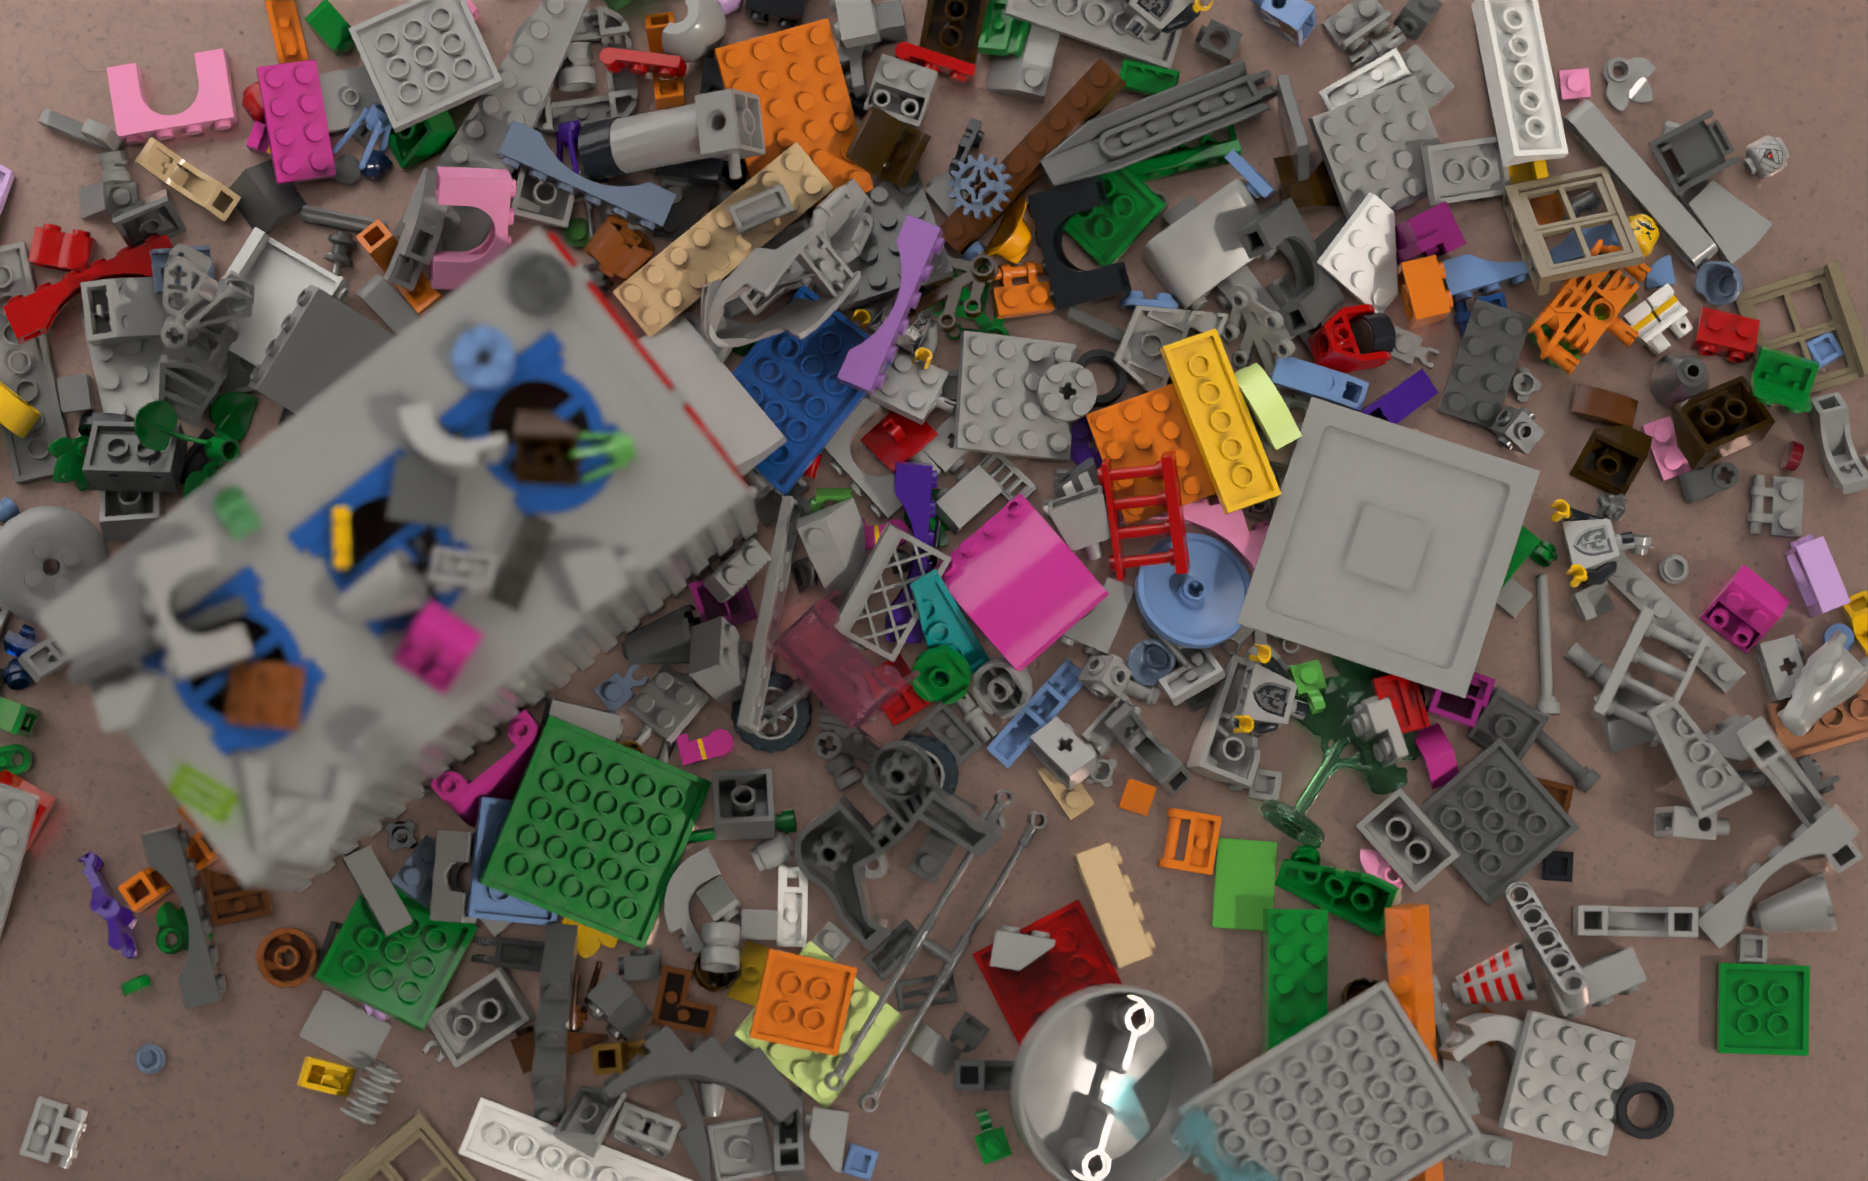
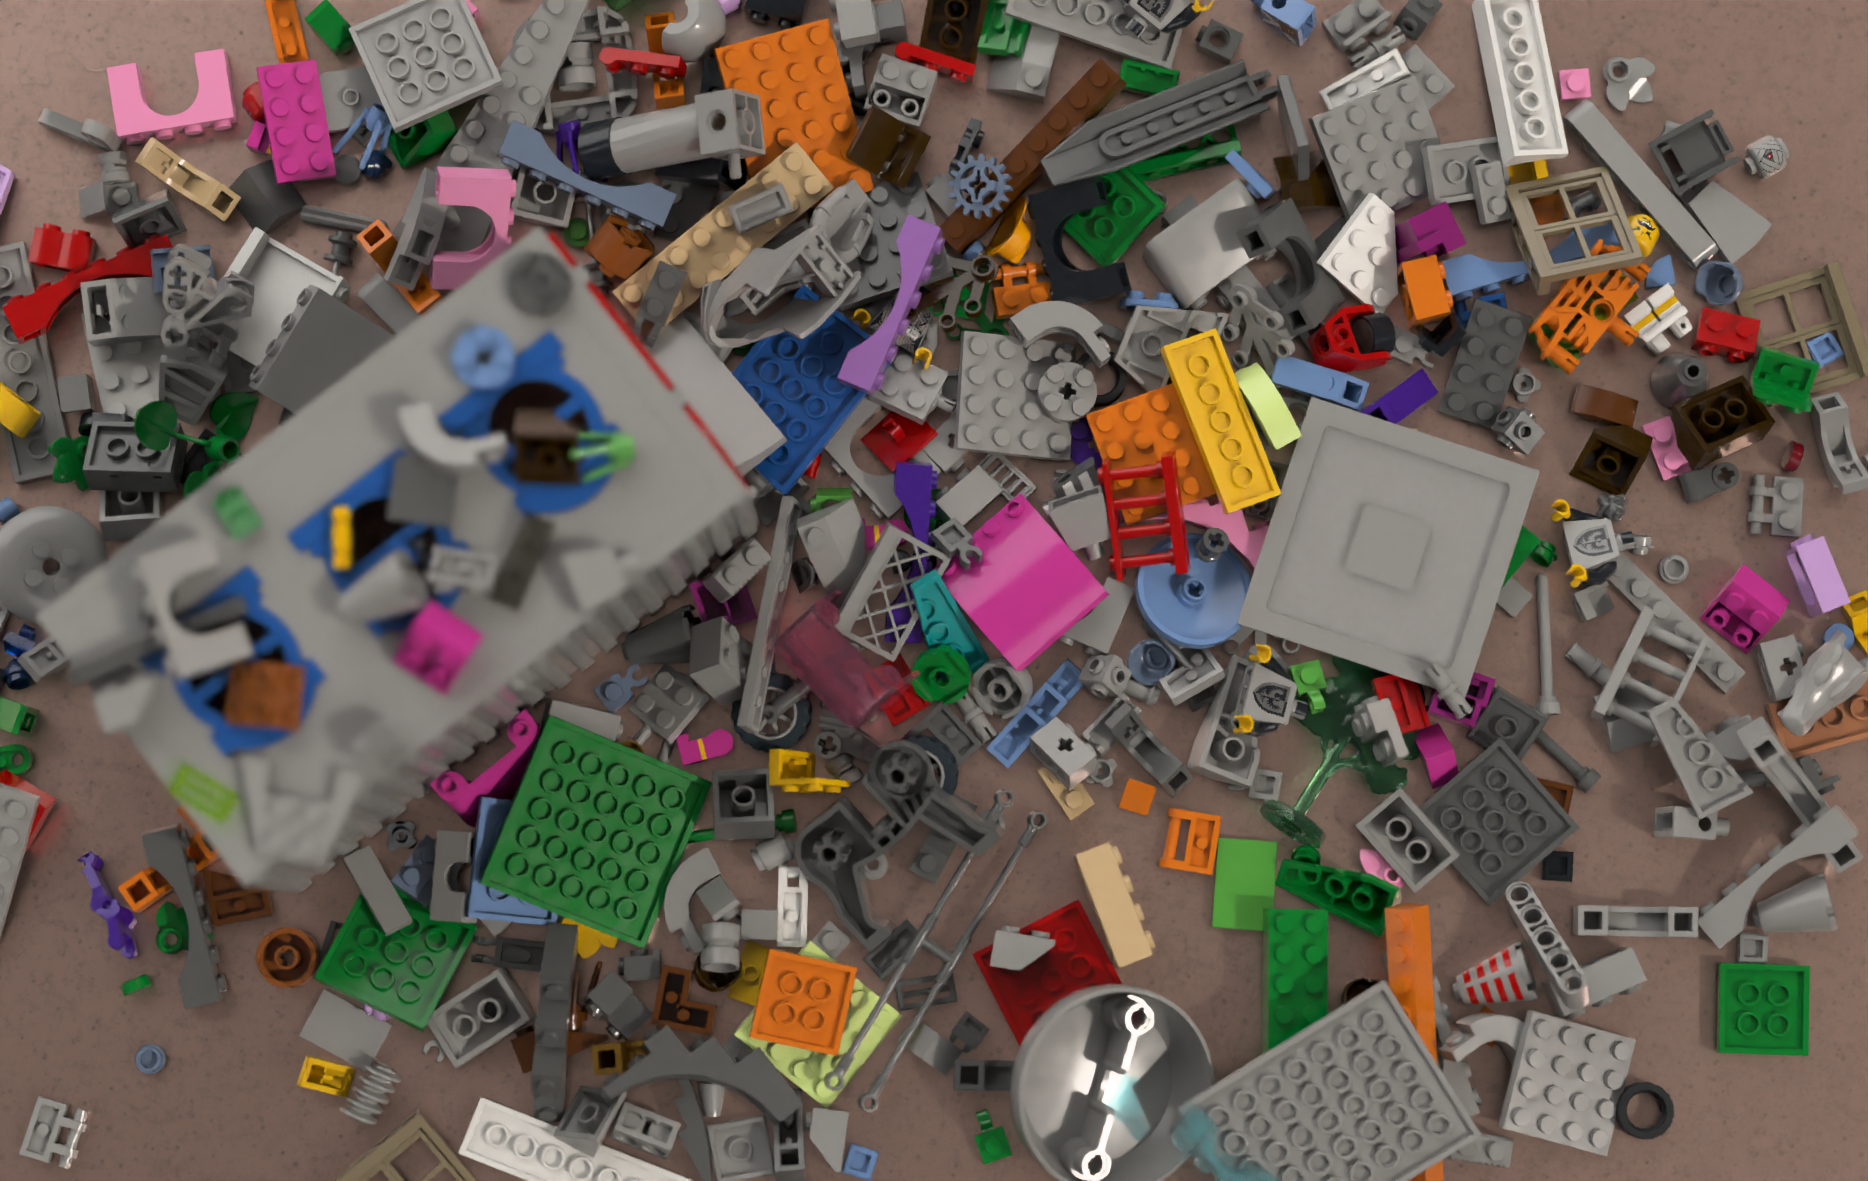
(659, 300): none -> dark grey hinge
(796, 773): none -> yellow bracket
(956, 540): none -> dark grey plate
(1062, 318): none -> light grey arch
(1219, 545): none -> dark grey bush
(1443, 337): none -> black bracket
(1448, 690): none -> light grey pin
(1490, 192): none -> light grey plate

